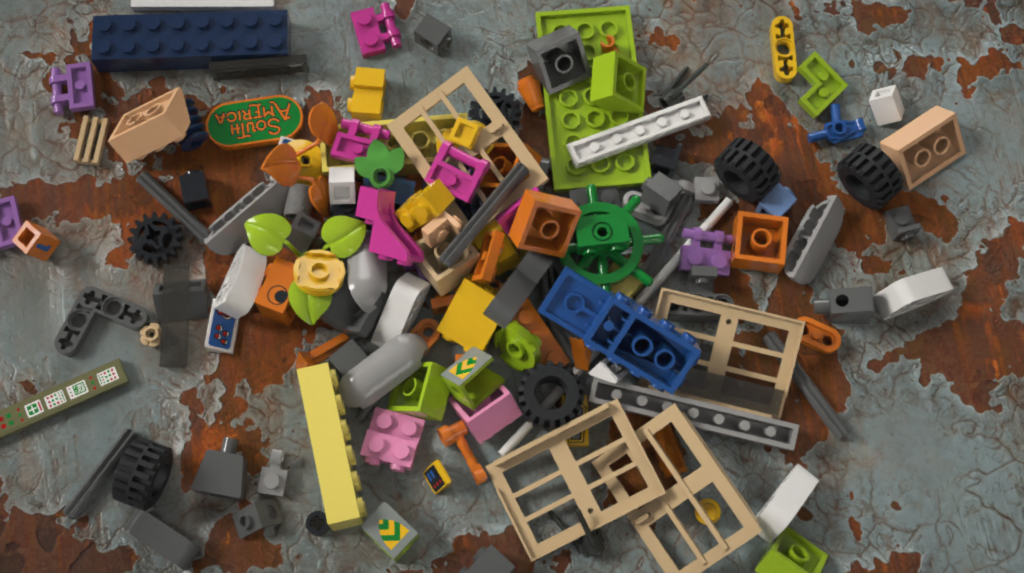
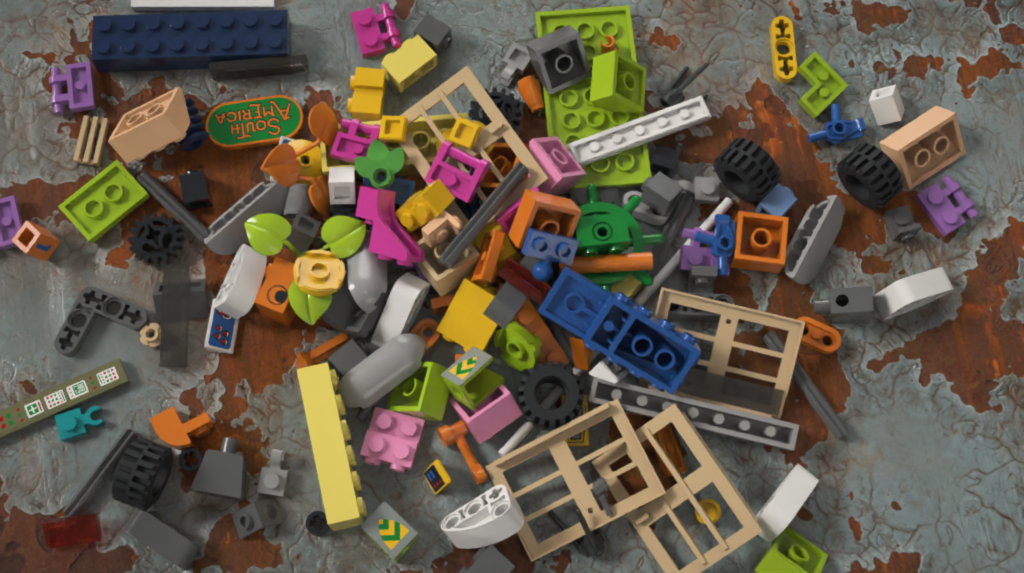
(72, 530): none -> clear red tile
(75, 423): none -> teal plate
(104, 201): none -> lime plate
(178, 434): none -> orange brick
(184, 464): none -> black bush
(393, 129): none -> yellow tile
(409, 63): none -> light yellow brick
(484, 519): none -> white beam
(515, 60): none -> light grey plate
(524, 280): none -> clear red tile
(548, 248): none -> blue plate
(557, 164): none -> bright pink slope
(599, 487): none -> dark grey hand
(611, 263): none -> orange piece
(721, 243): none -> blue piece
(940, 209): none -> medium lavender plate

